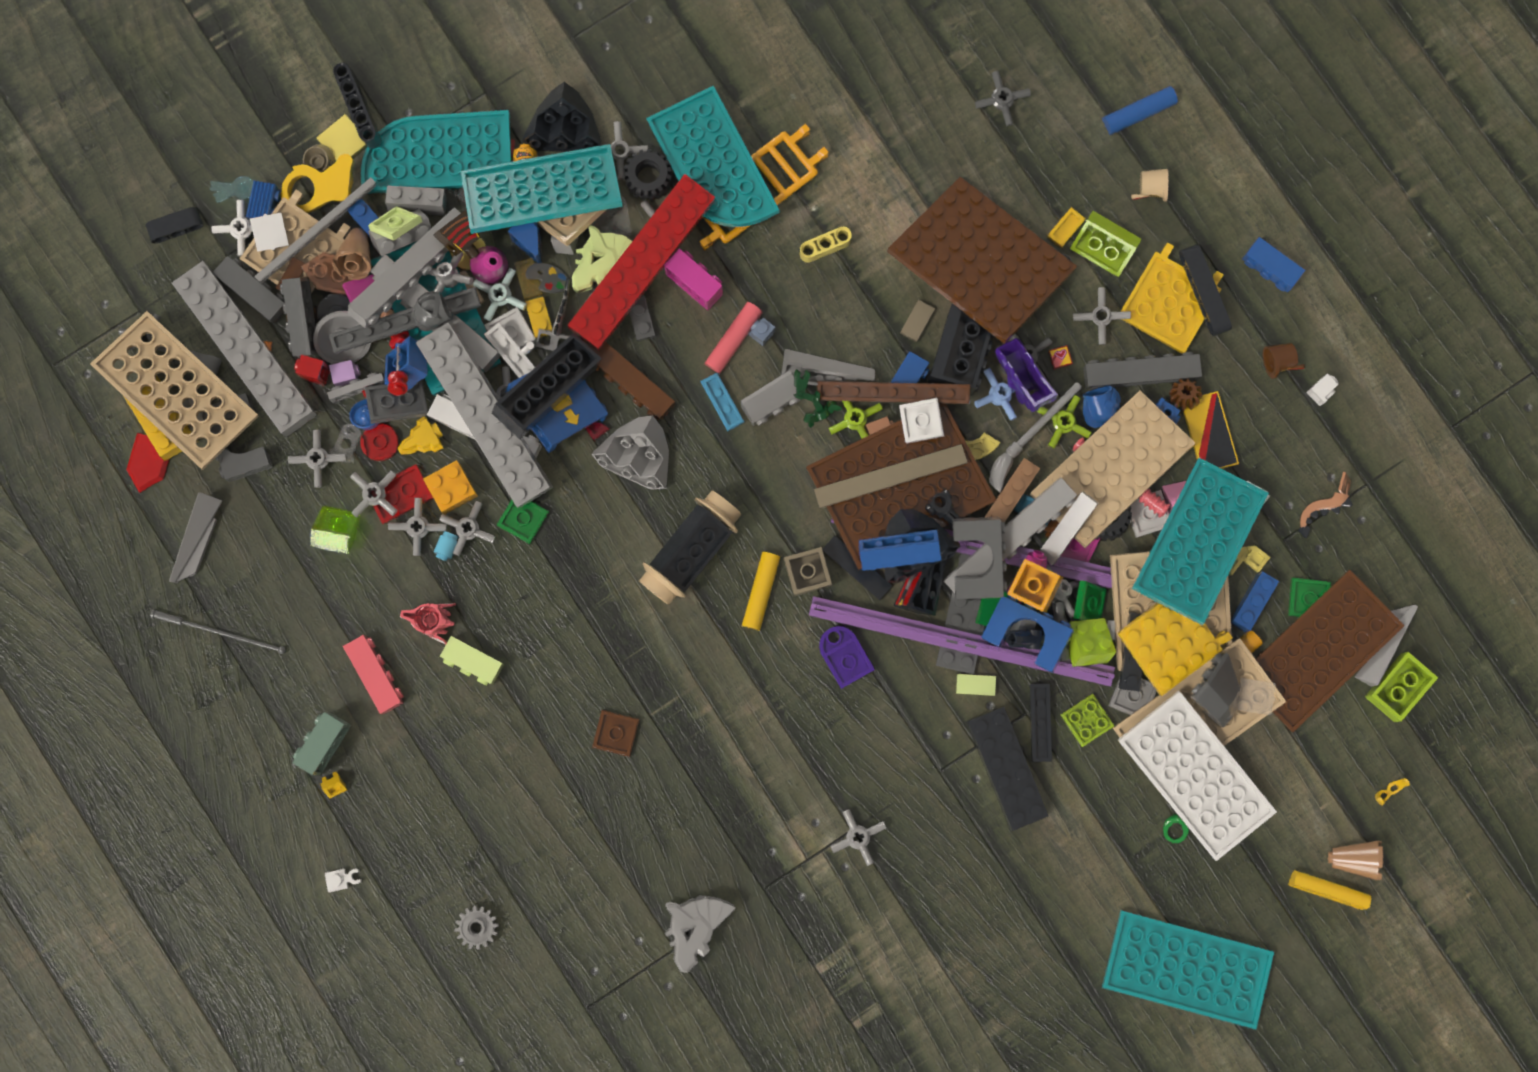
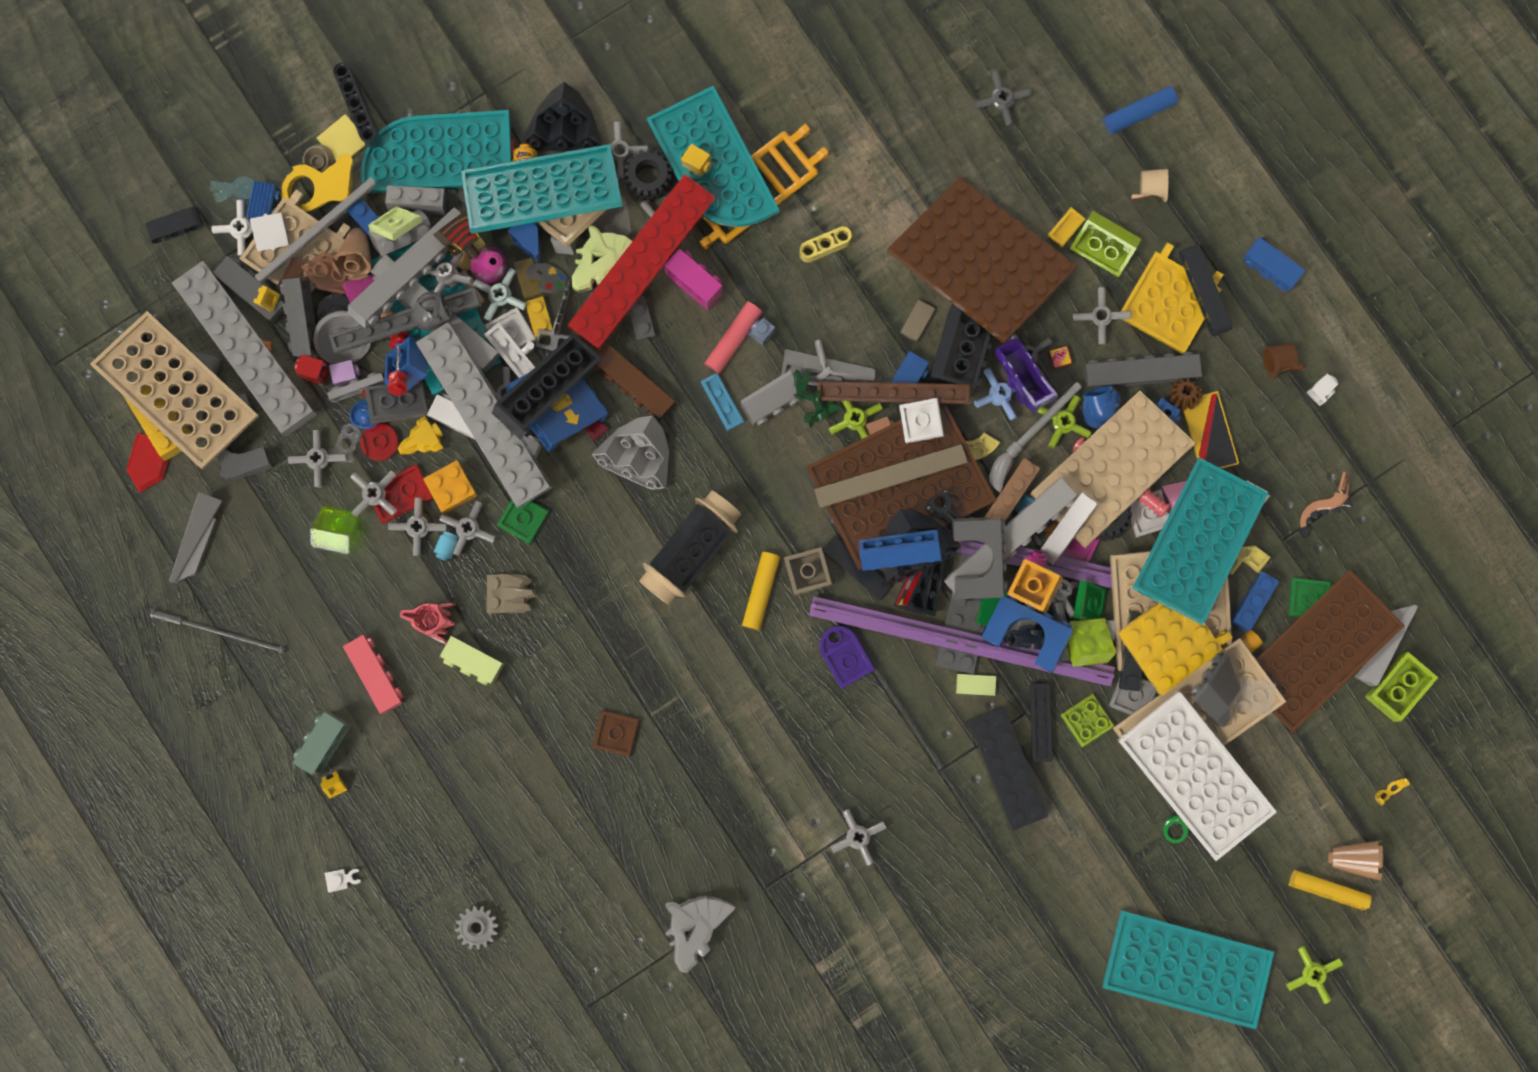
(267, 298): none -> yellow tile
(508, 593): none -> dark tan plate
(696, 160): none -> yellow brick
(822, 360): none -> light grey piece
(1320, 976): none -> lime bar

